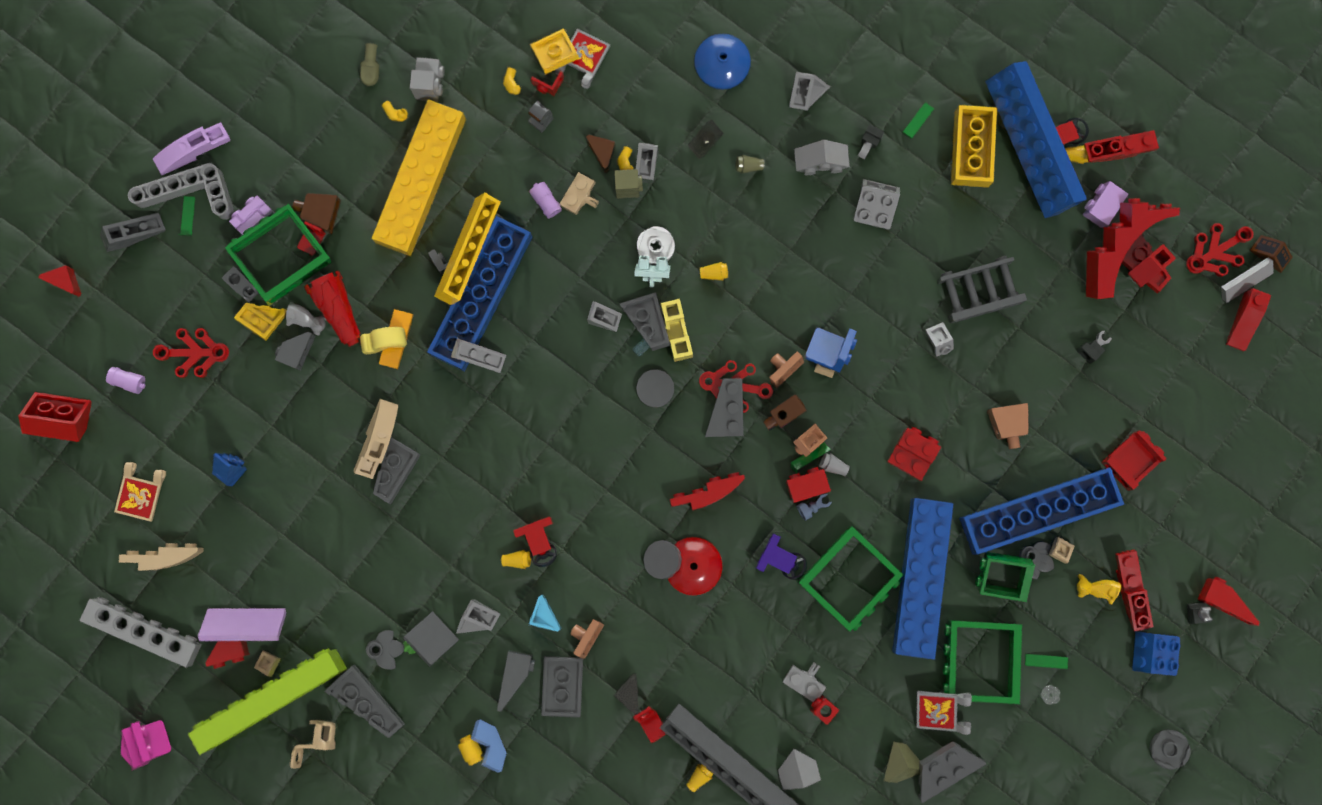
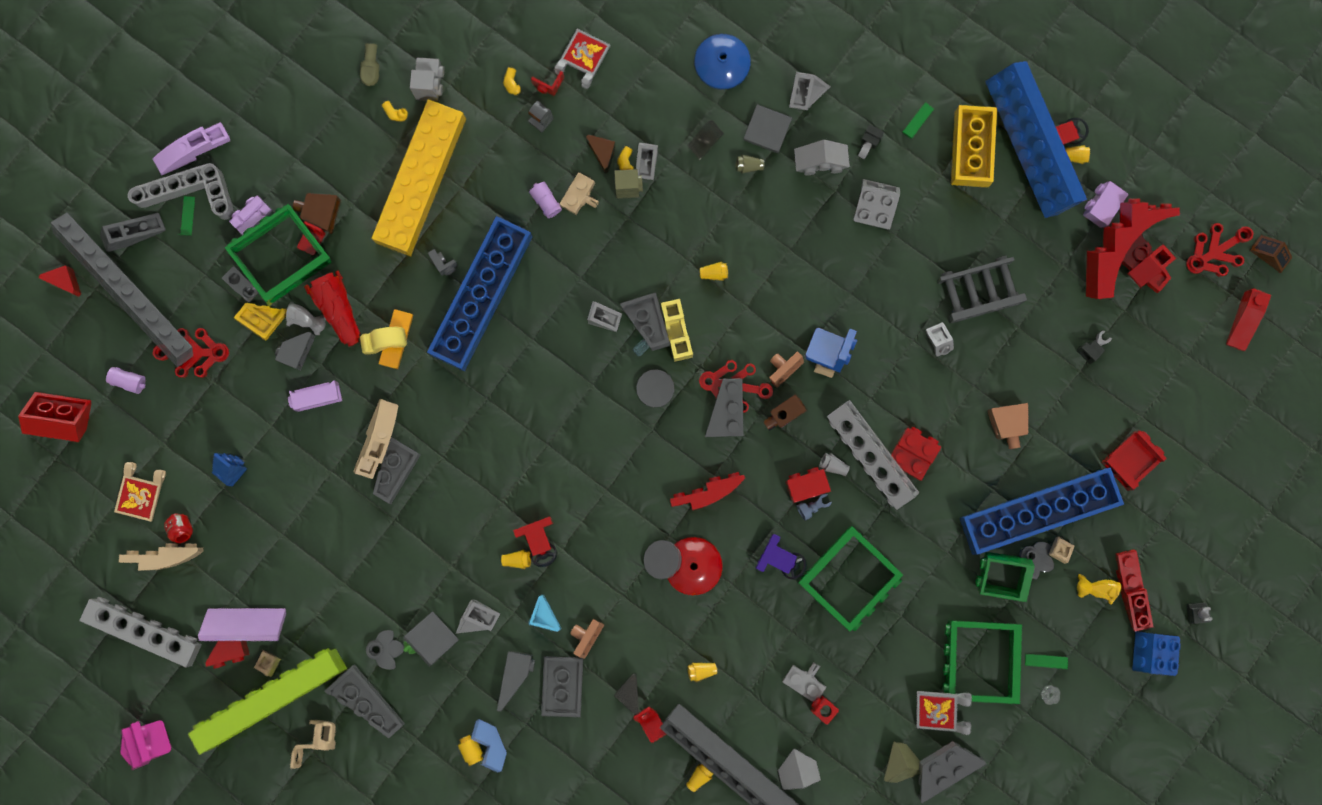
(122, 289): none -> dark grey brick
(178, 528): none -> red head
(315, 396): none -> lavender window
(467, 249): yellow brick -> none
(478, 355): light grey tile -> none
(554, 51): yellow tile -> none
(651, 236): white plate -> none
(652, 272): light aqua hips -> none
(700, 671): none -> yellow cone
(767, 128): none -> dark grey tile
(802, 461): green piece -> none
(809, 440): nougat tile -> none
(883, 458): none -> light grey brick
(922, 578): blue brick -> none
(1121, 147): red slope -> none
(1169, 749): dark grey tile -> none
(1225, 599): red slope -> none
(1247, 280): light grey tile -> none

